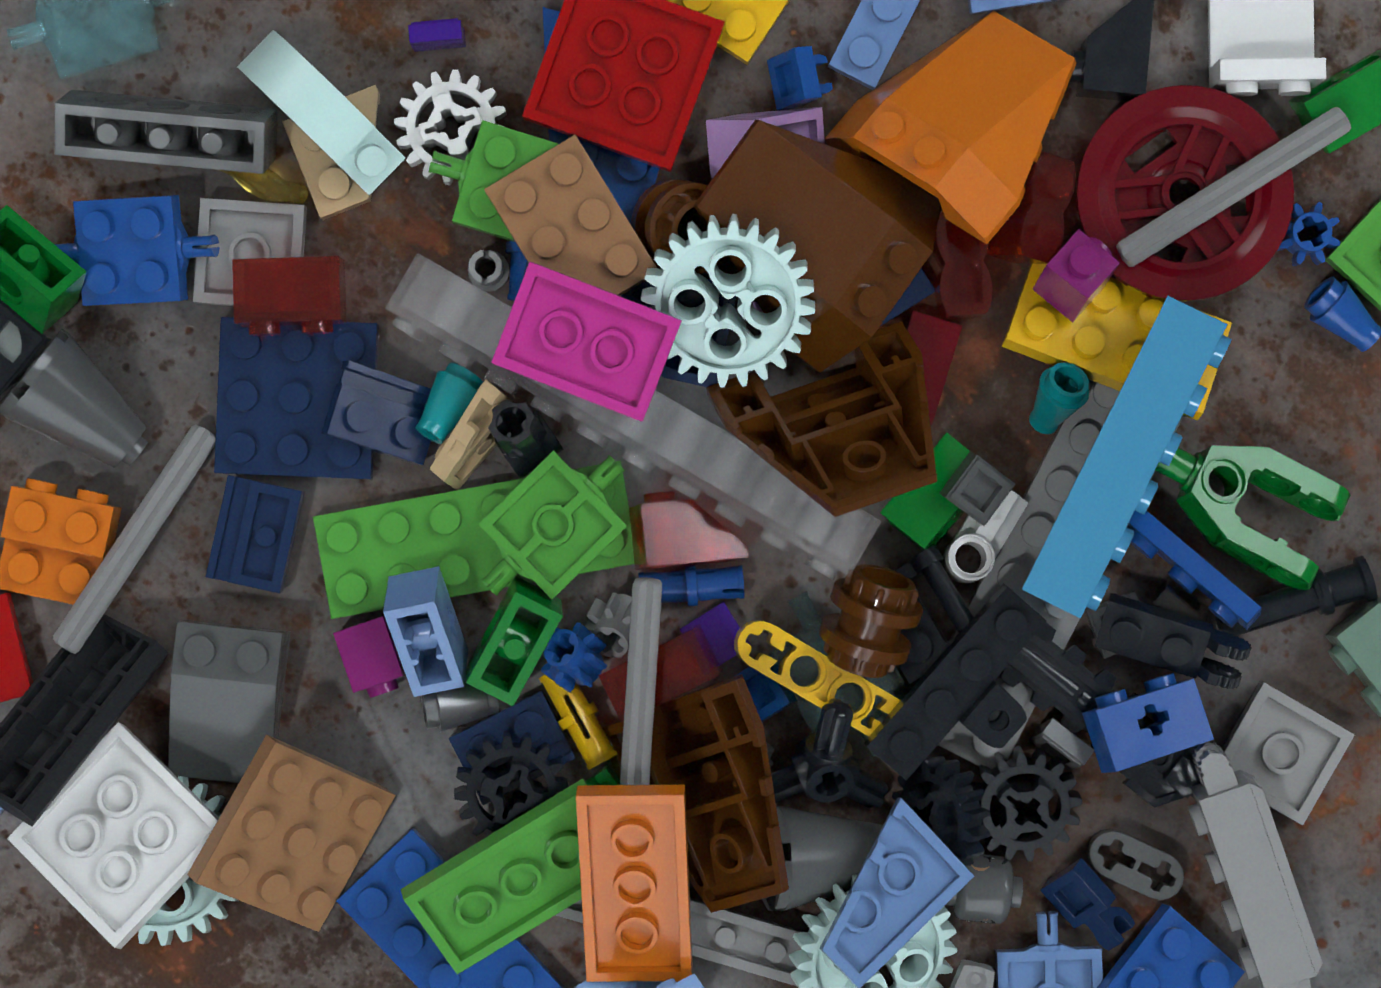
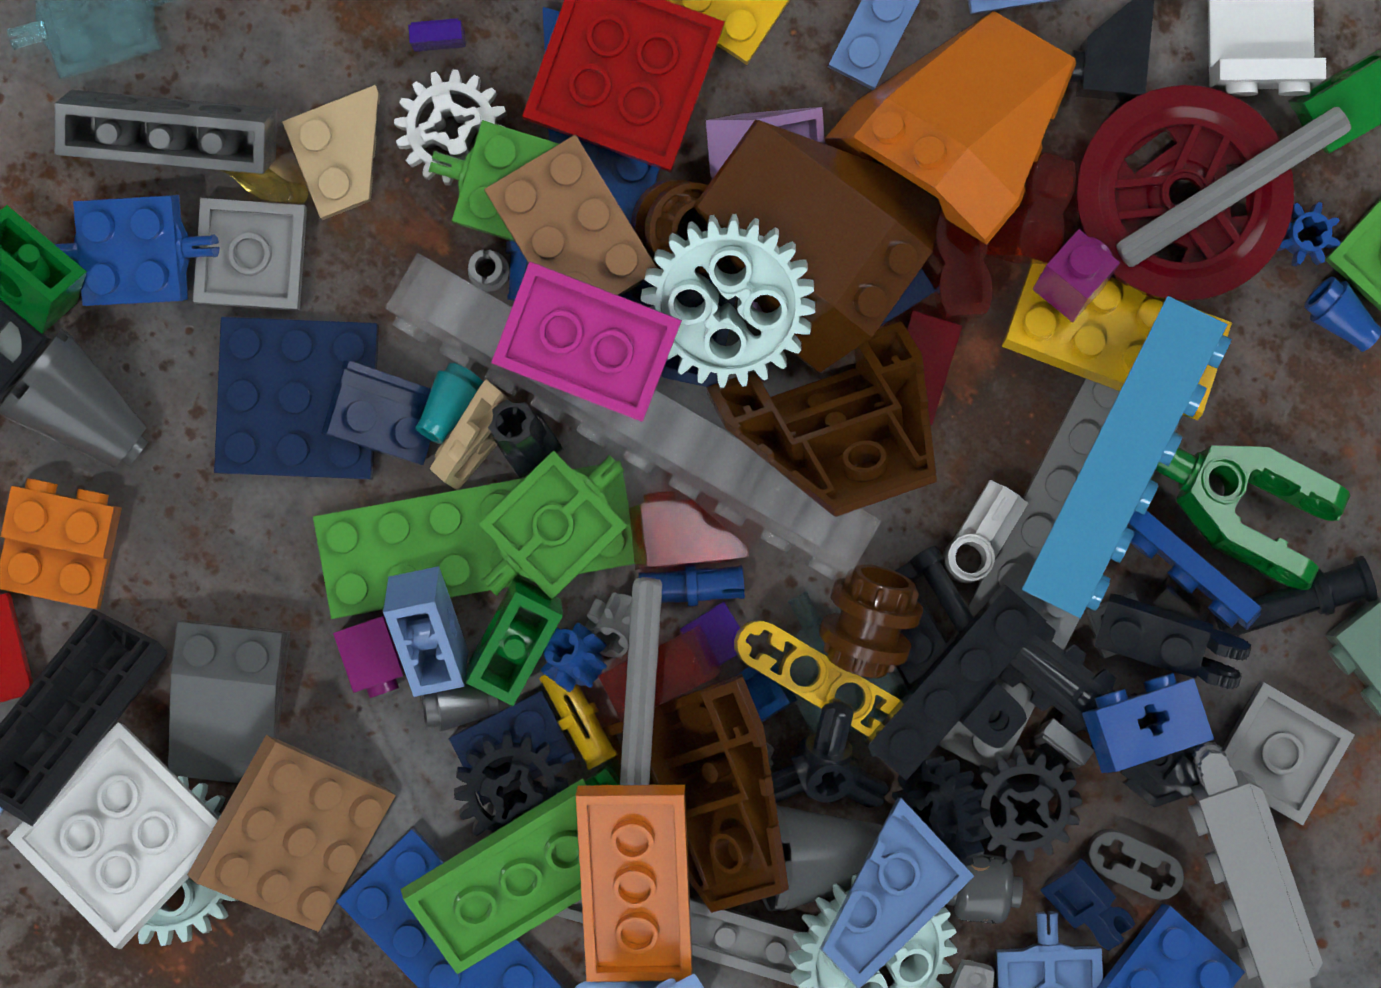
(134, 539): light grey axle -> none
(255, 534): dark blue plate -> none
(289, 292): clear red brick -> none
(321, 111): light aqua arch -> none
(796, 77): blue tile -> none
(923, 512): green hinge -> none
(977, 488): dark grey tile -> none
(1058, 396): teal cone -> none

